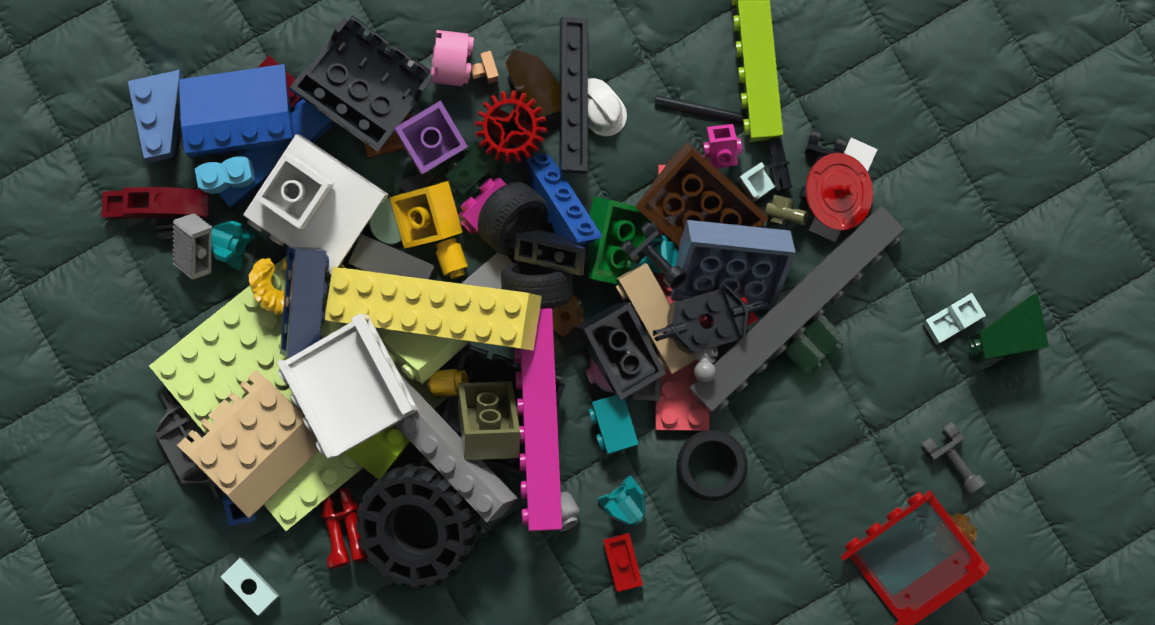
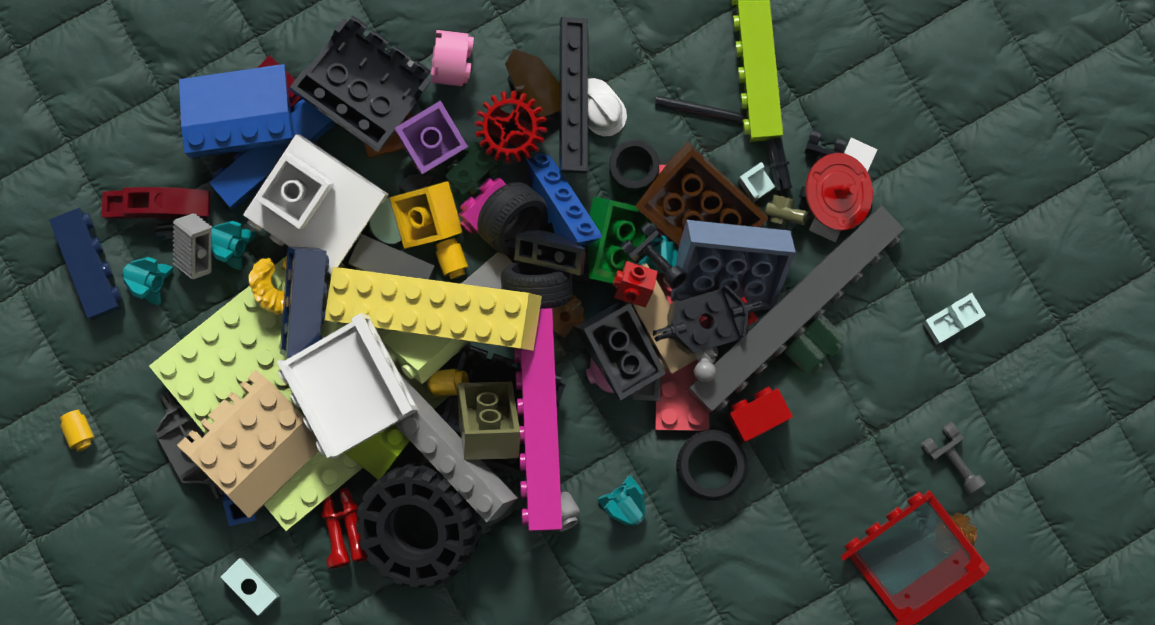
(76, 430): none -> yellow brick
(86, 264): none -> dark blue brick
(145, 278): none -> teal brick
(157, 113): medium blue wedge -> none
(218, 177): medium azure brick -> none
(486, 68): light nougat tile -> none
(614, 424): teal brick -> none
(622, 562): red plate -> none
(635, 284): none -> red brick
(636, 145): none -> black tyre
(722, 146): dark pink brick -> none
(759, 415): none -> red brick
(1012, 333): dark green slope -> none

